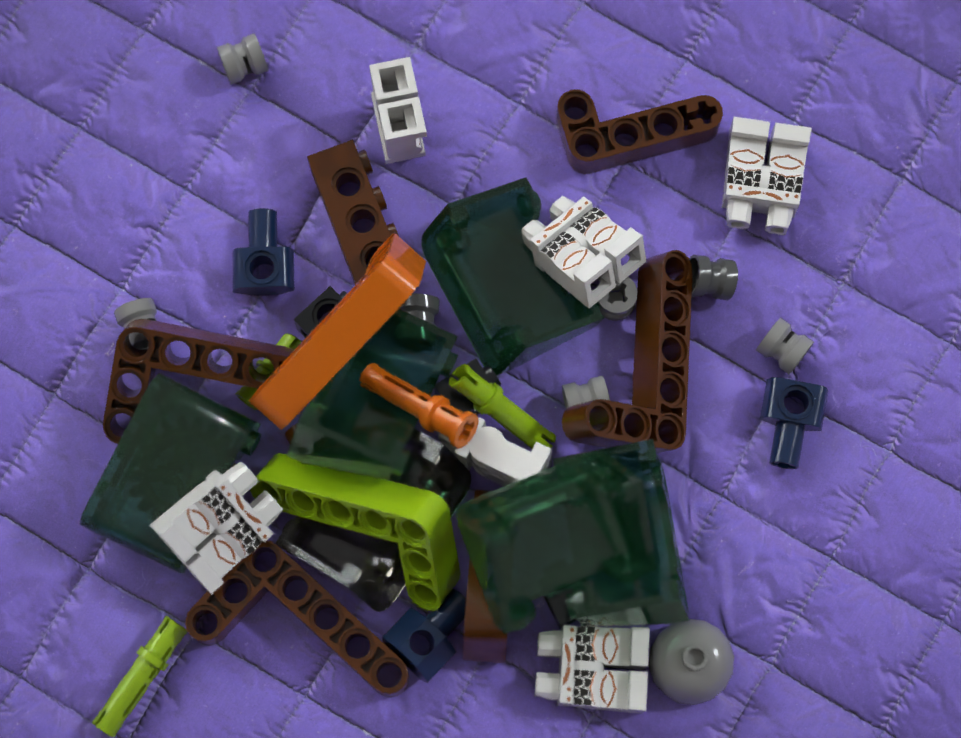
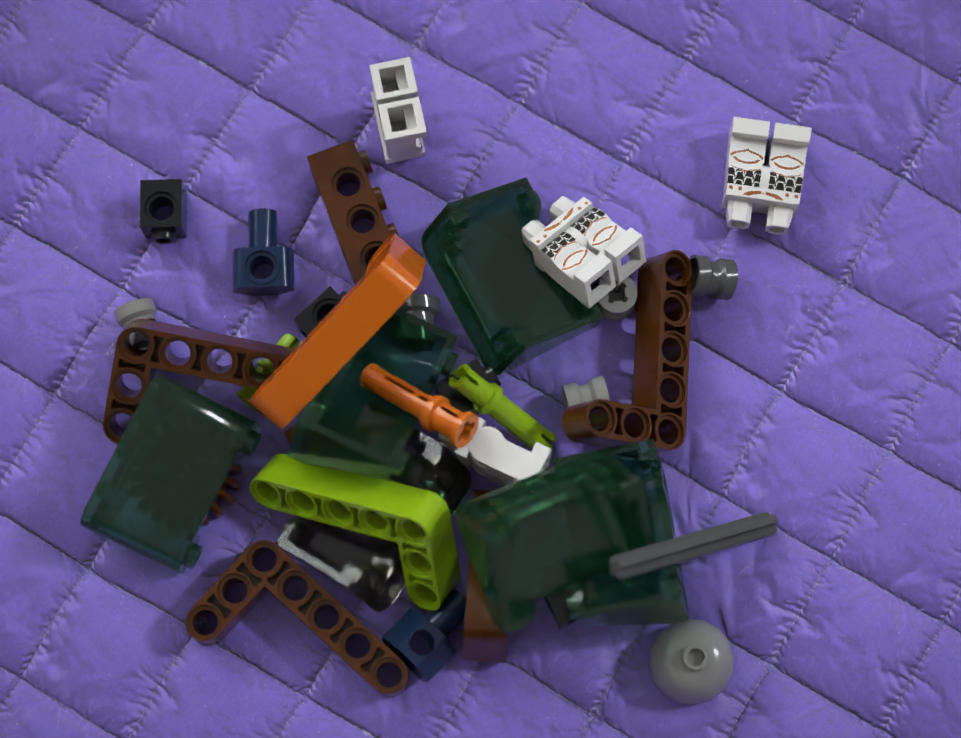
(134, 684): lime pin -> none
(159, 194): none -> black brick
(216, 526): white hips -> none
(242, 58): light grey wheel -> none
(582, 660): white hips -> none
(638, 125): reddish brown beam -> none
(692, 546): none -> dark grey axle
(784, 346): light grey wheel -> none
(790, 426): dark blue piece -> none

